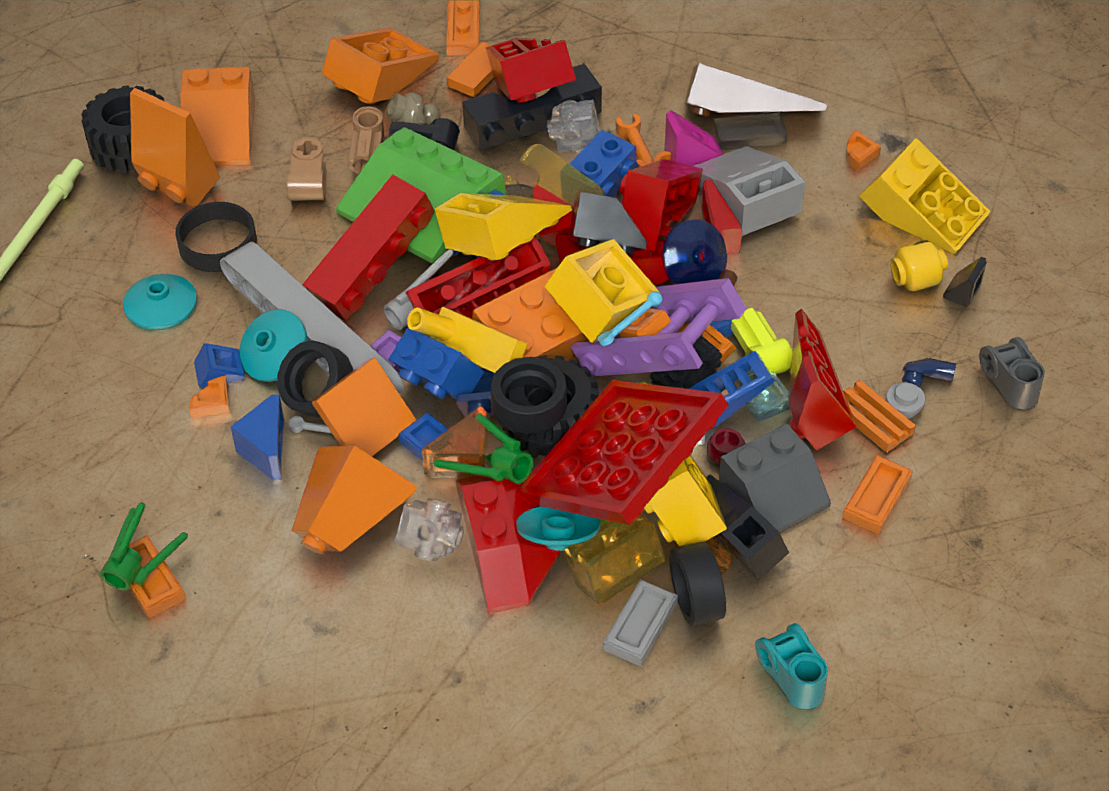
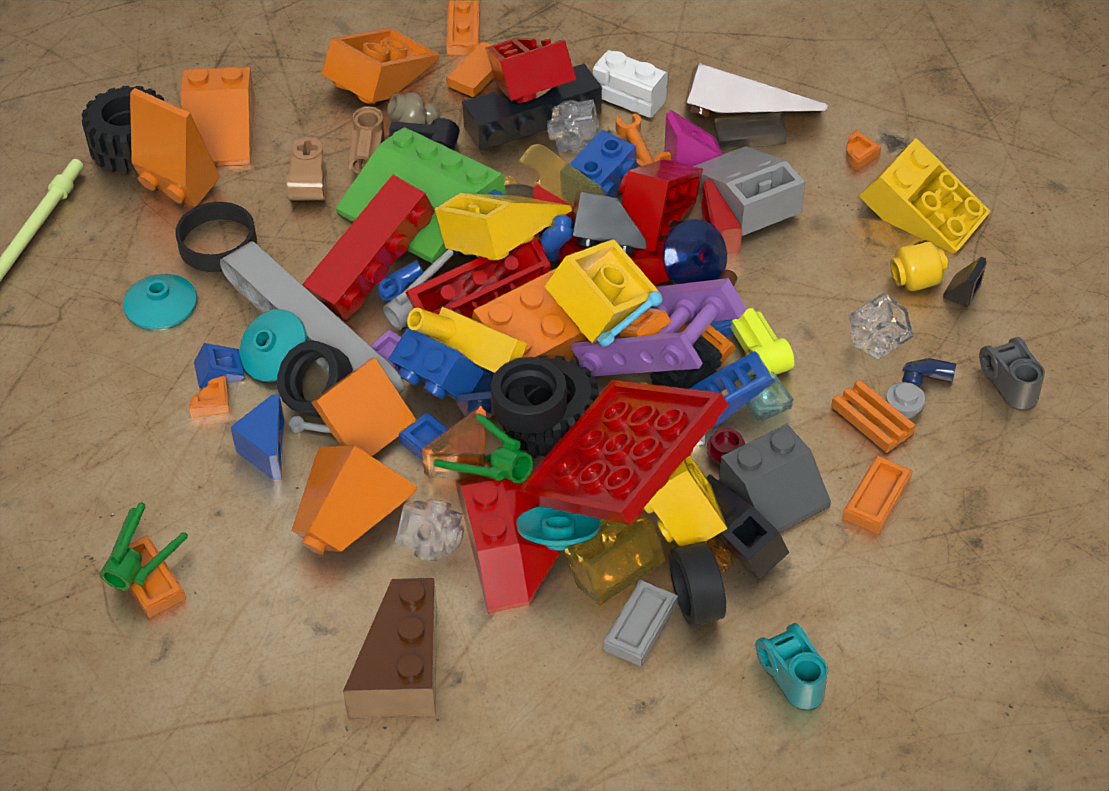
(398, 656): none -> reddish brown wedge
(399, 281): none -> blue arm
(556, 236): none -> blue arm
(631, 83): none -> white brick
(814, 390): red wedge -> none
(880, 326): none -> clear brick

